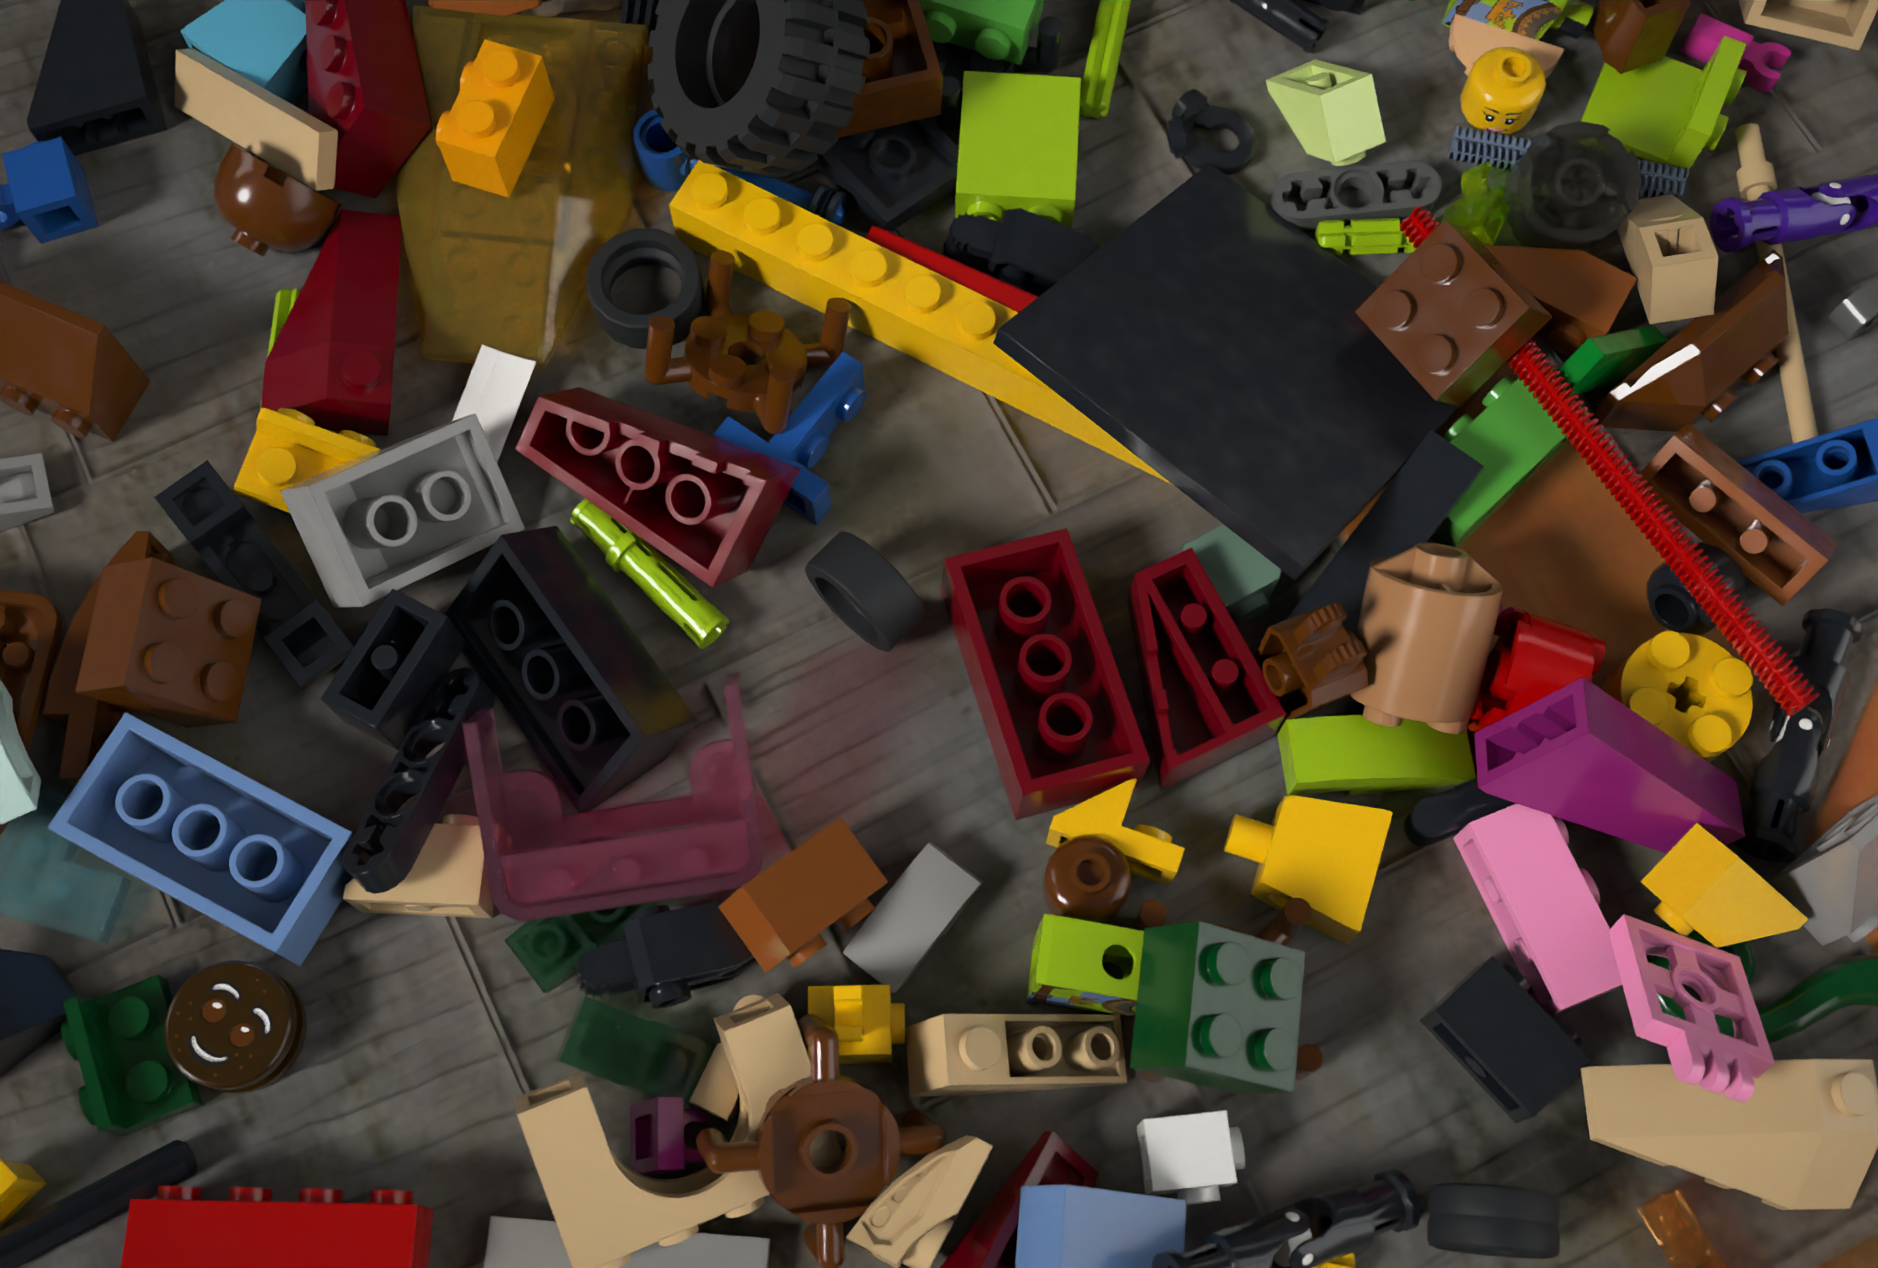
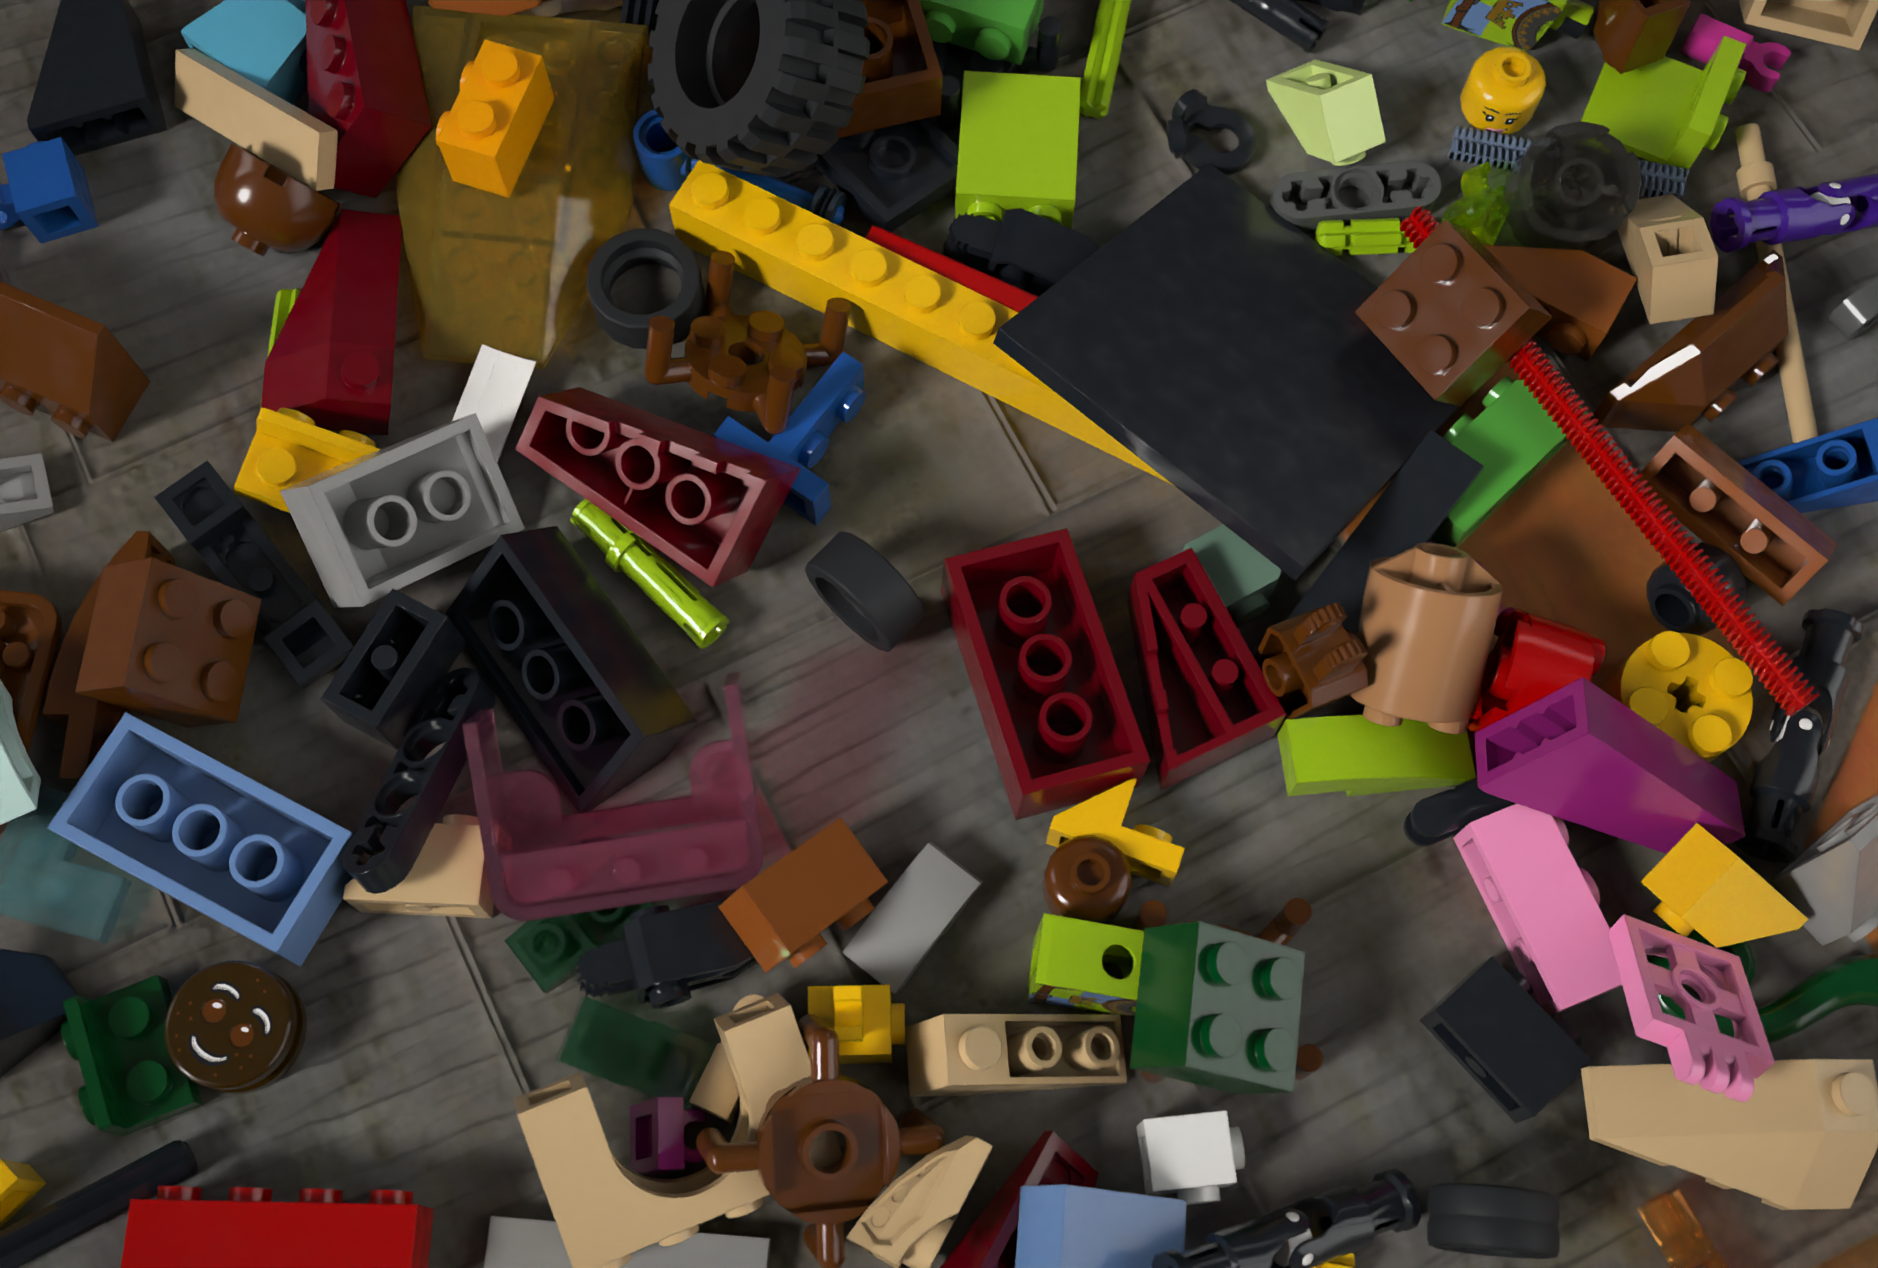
(1315, 854): yellow torso -> none
(1473, 38): light nougat tile -> none
(1610, 358): green tile -> none

